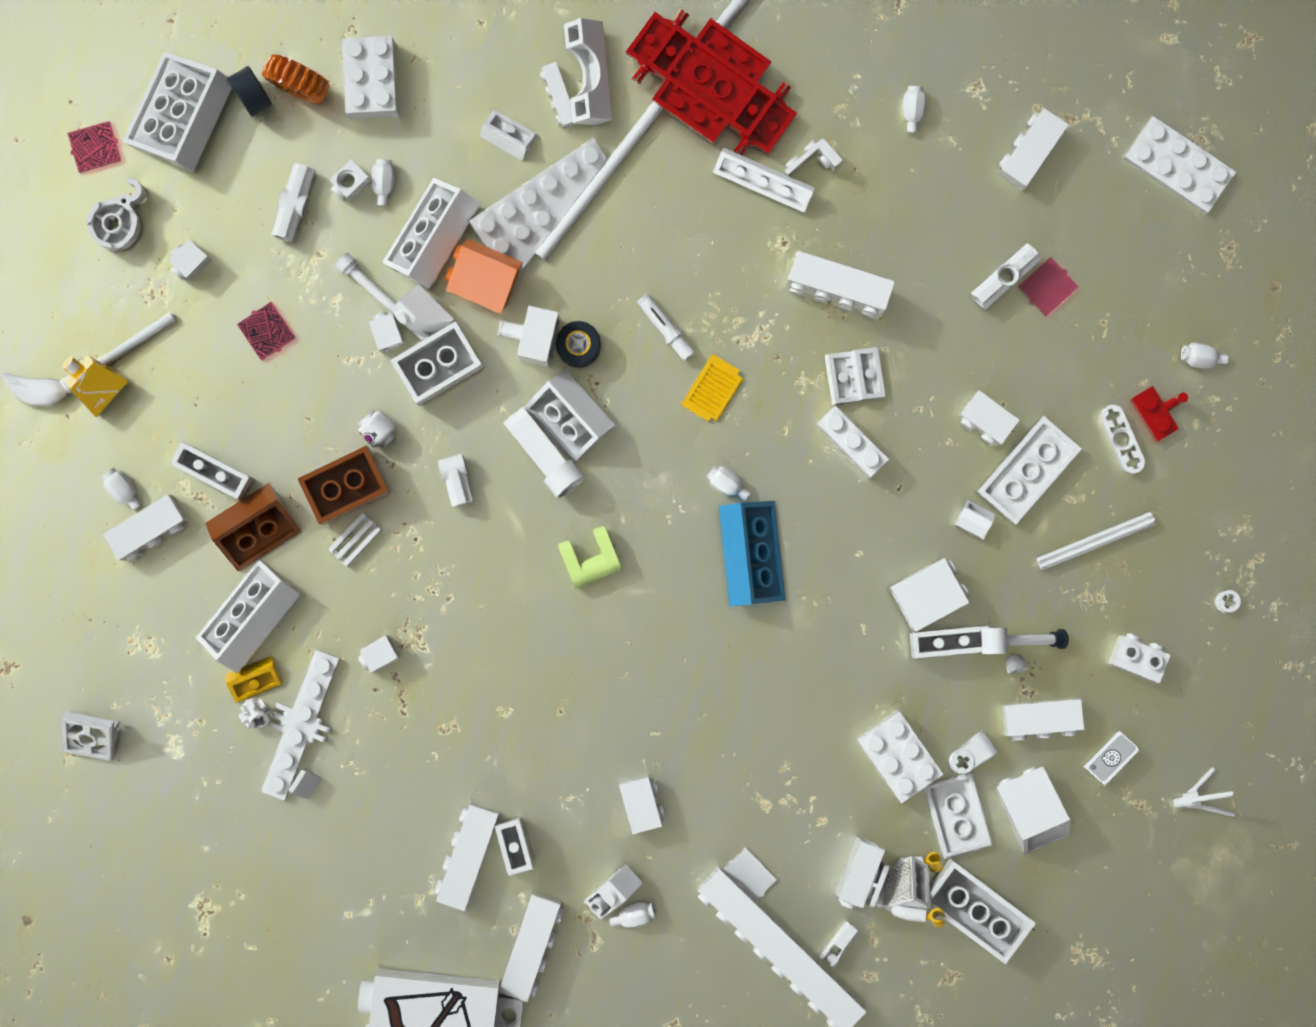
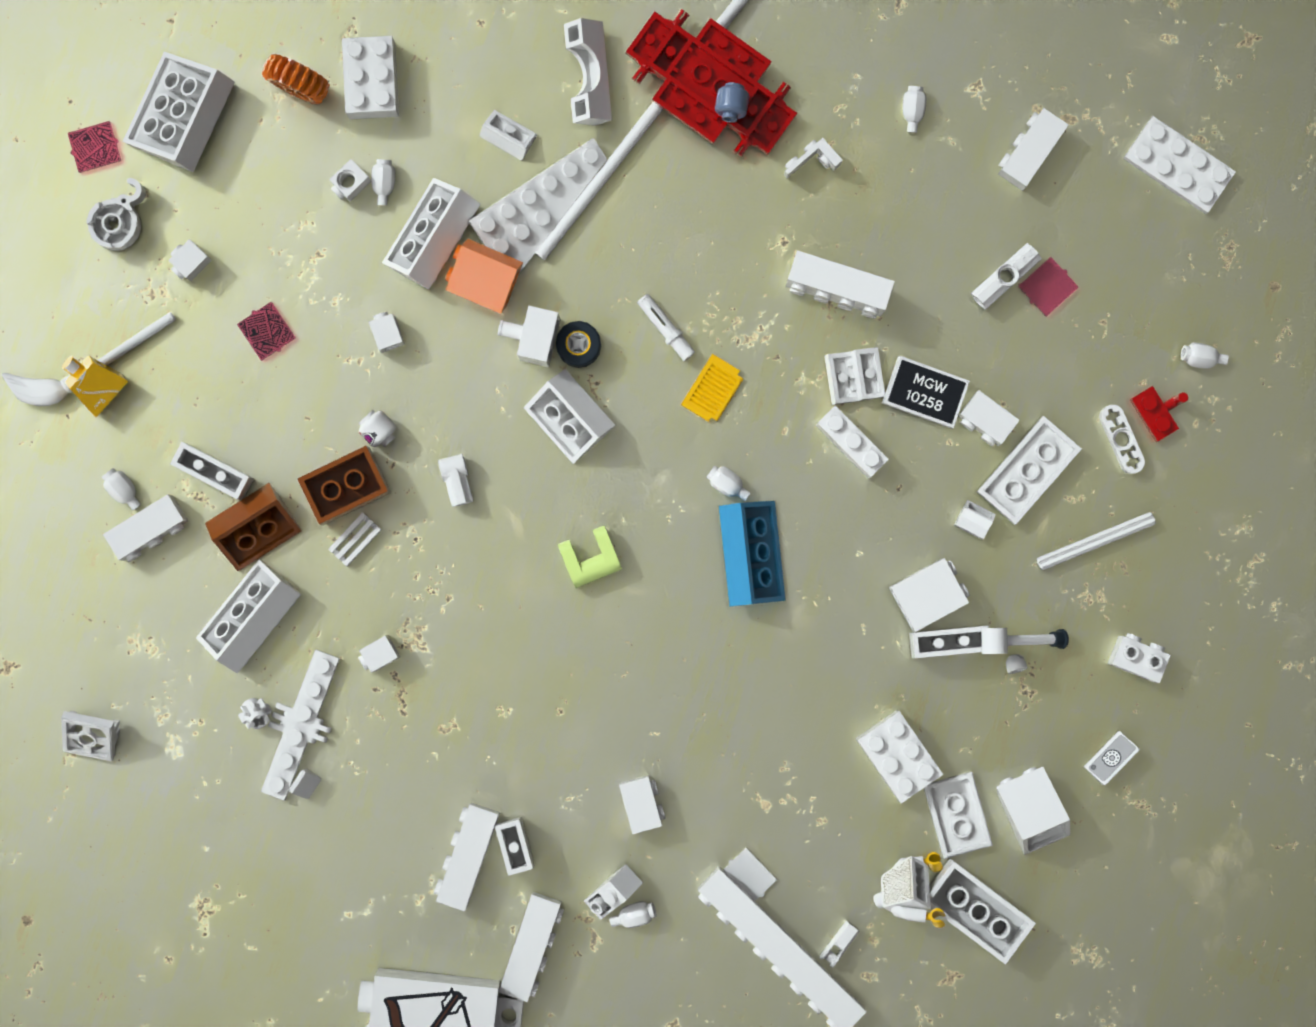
(250, 91): black wheel -> none
(253, 679): yellow slope -> none
(293, 202): white piece -> none
(349, 267): white piece -> none
(421, 312): white slope -> none
(437, 363): white brick -> none
(556, 88): white piece -> none
(560, 474): white beam -> none
(732, 102): none -> sand blue head
(763, 180): white plate -> none
(862, 875): white brick -> none
(925, 392): none -> black tile
(975, 750): white piece -> none
(1042, 718): white brick -> none
(1193, 799): white plant -> none
(1220, 603): white bush -> none

